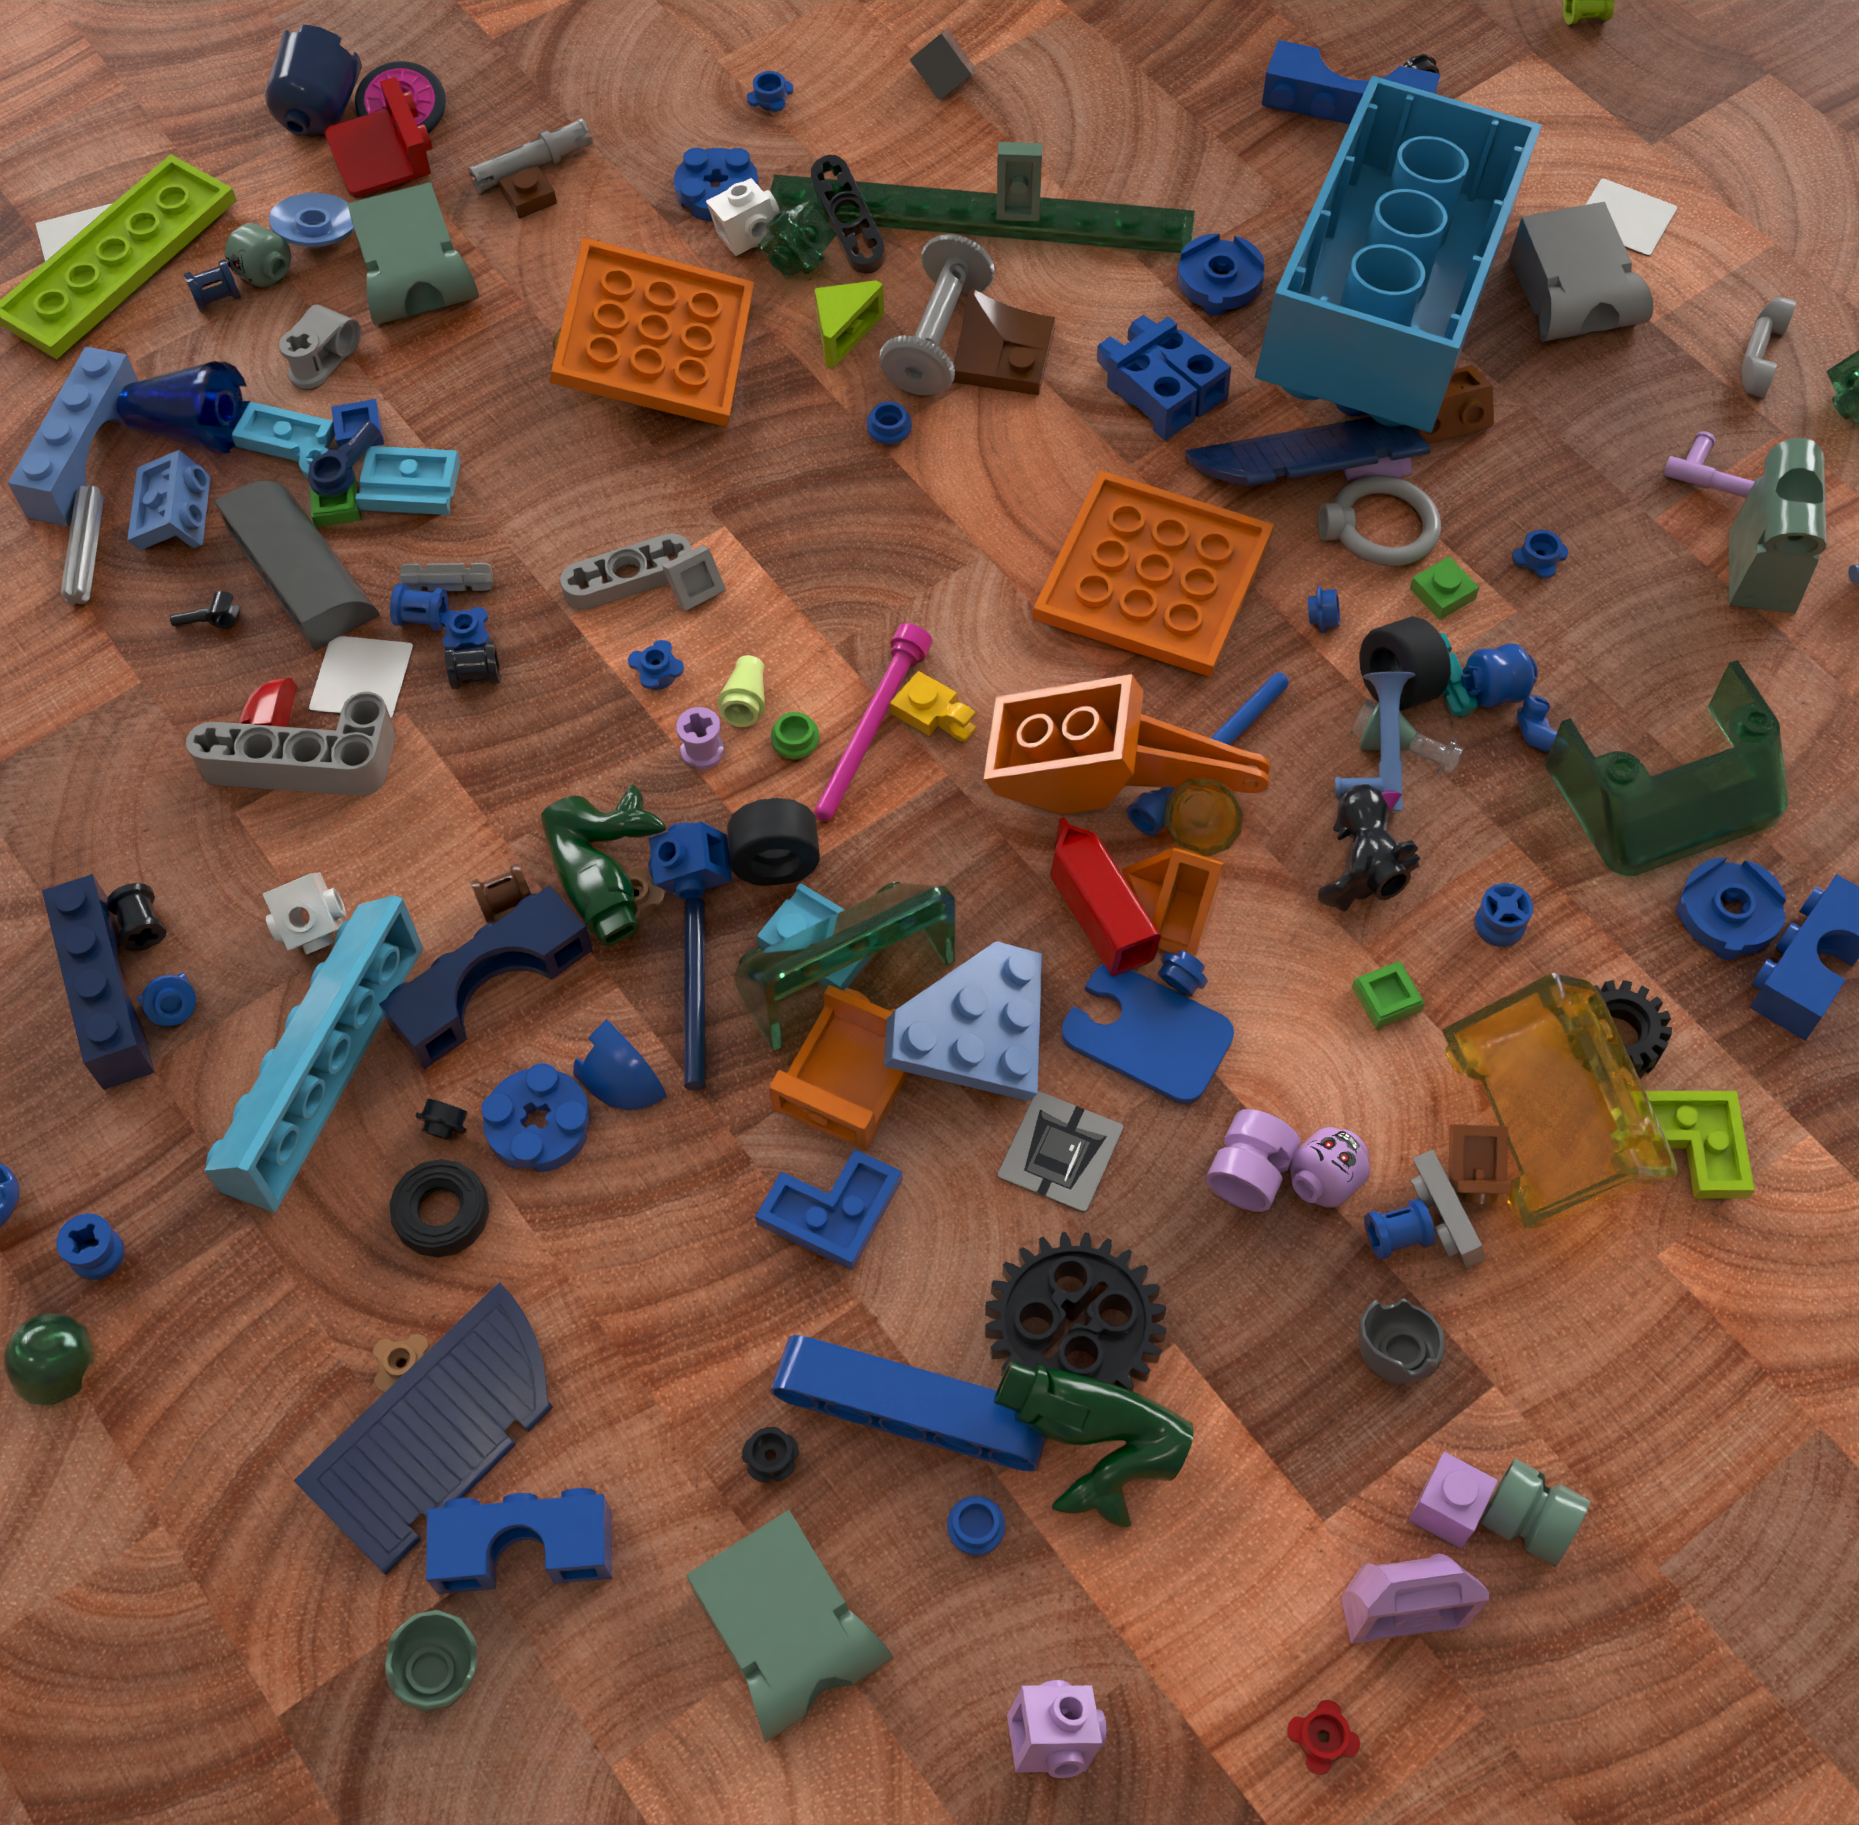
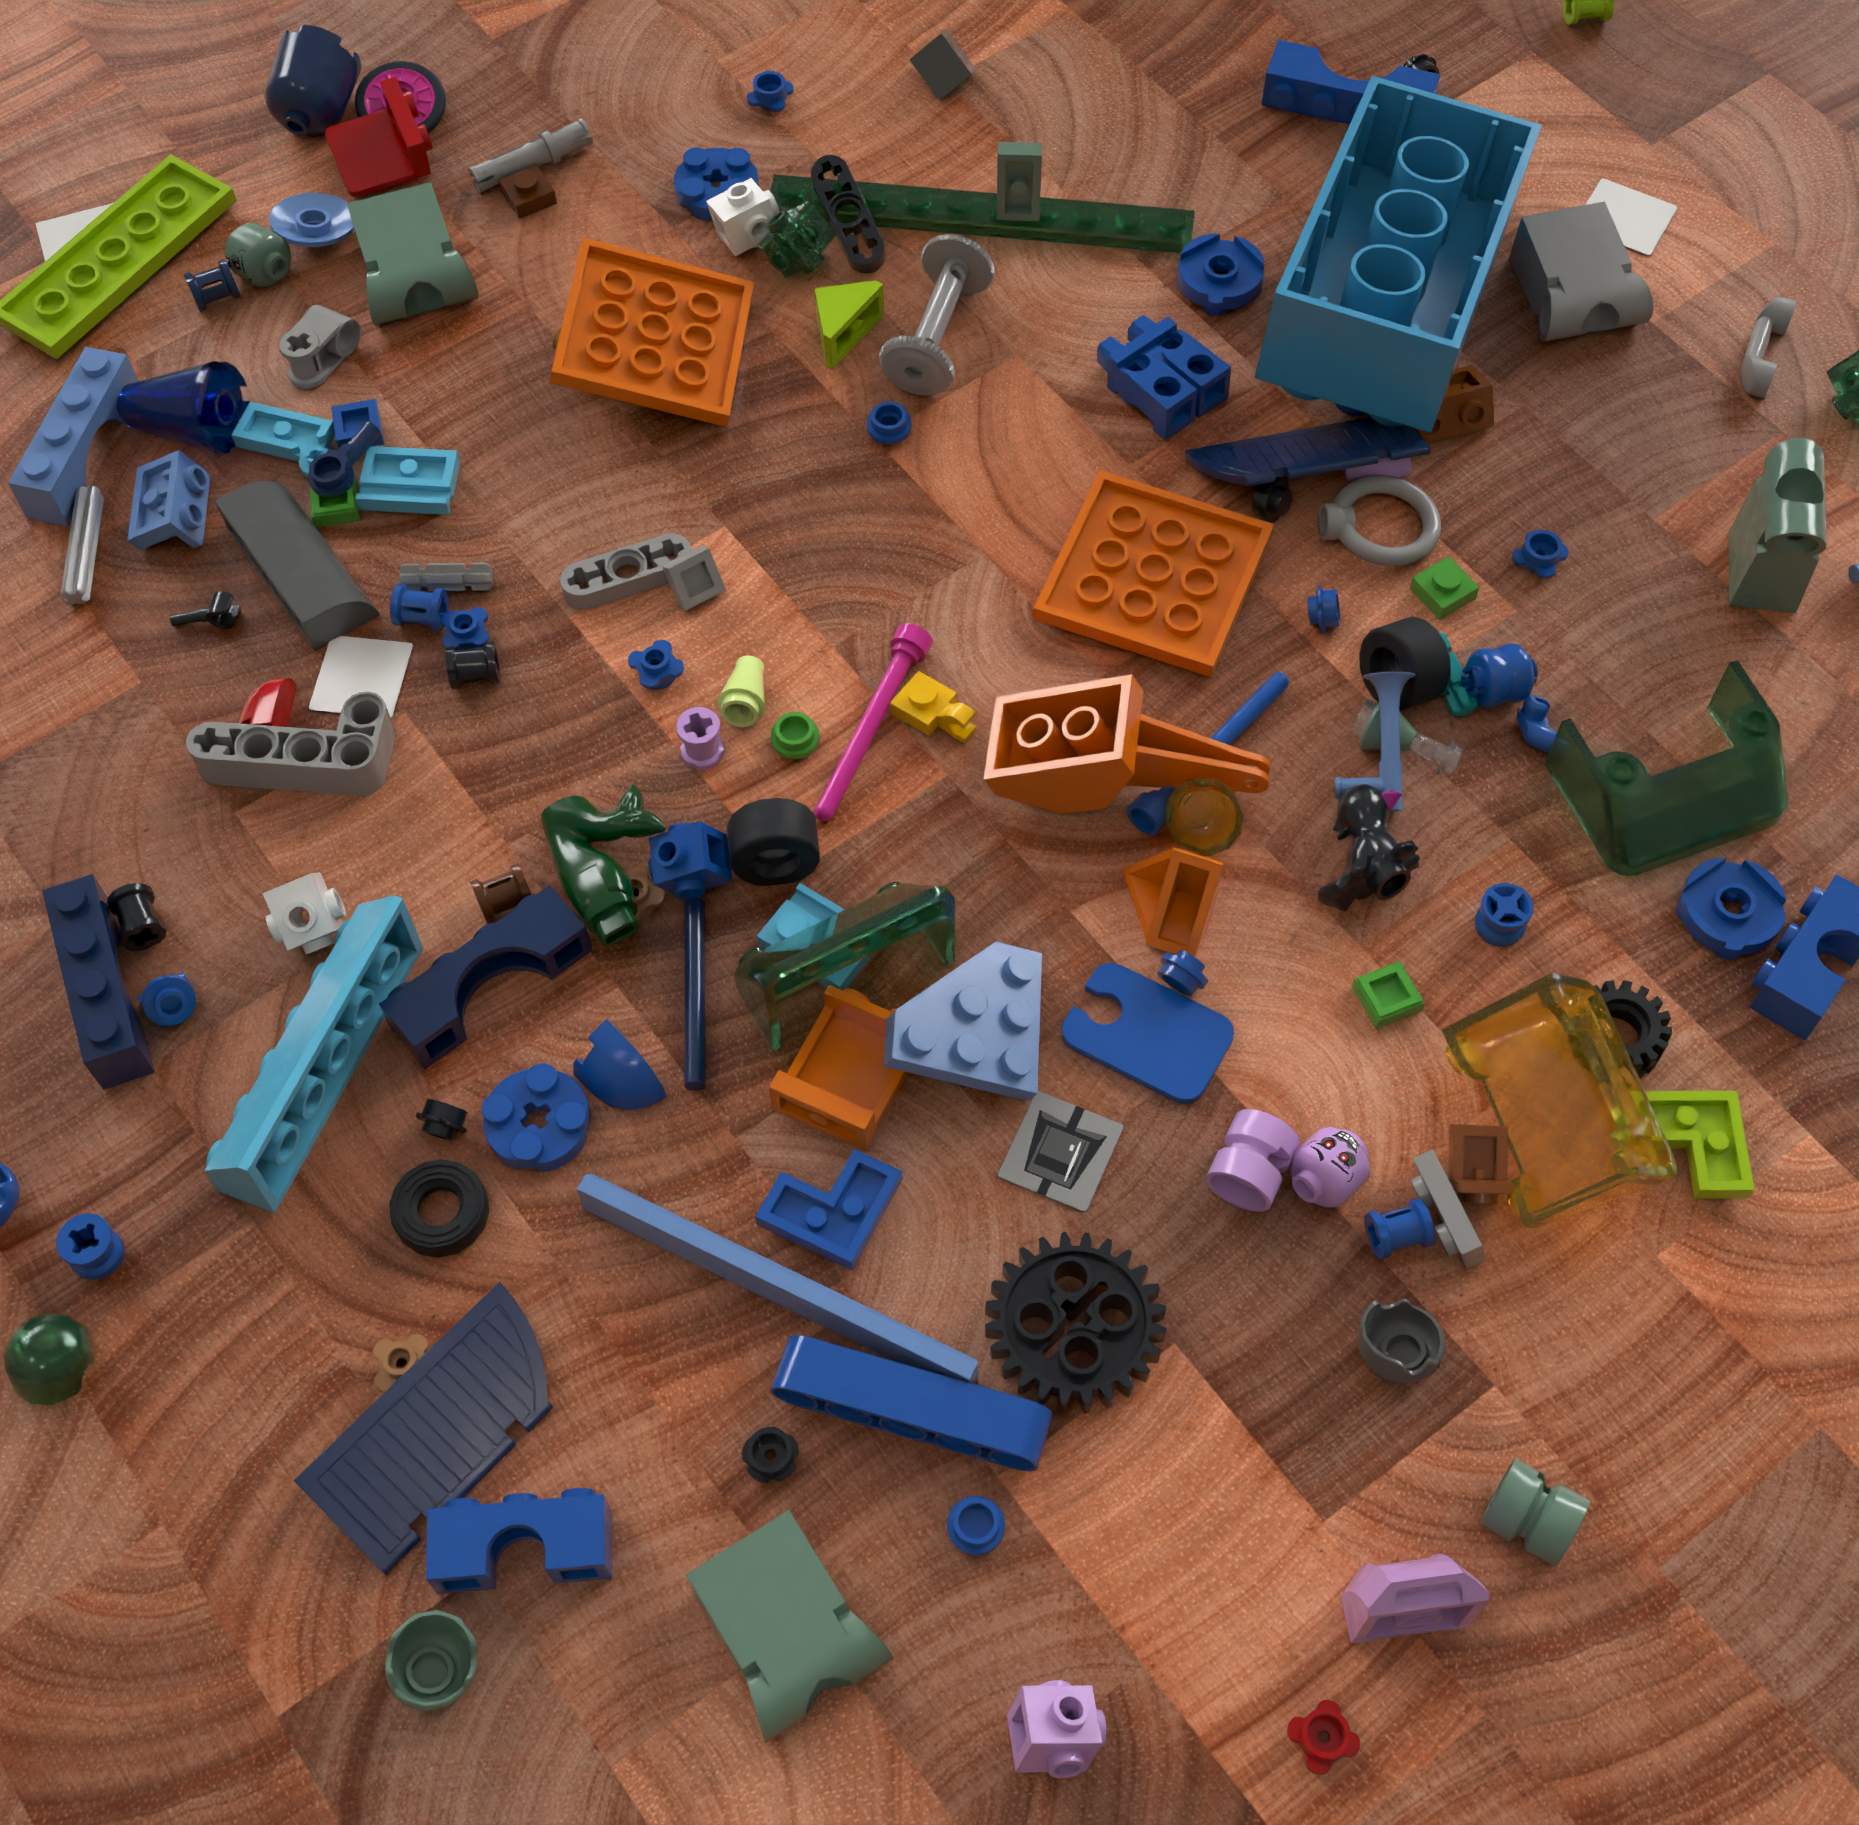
(773, 1281): none -> medium blue tile
(1002, 346): reddish brown plate -> none
(1090, 1412): dark green piece -> none
(1102, 900): red piece -> none
(1272, 499): none -> black plate
(1453, 1500): lavender brick -> none
(1696, 473): lavender piece -> none

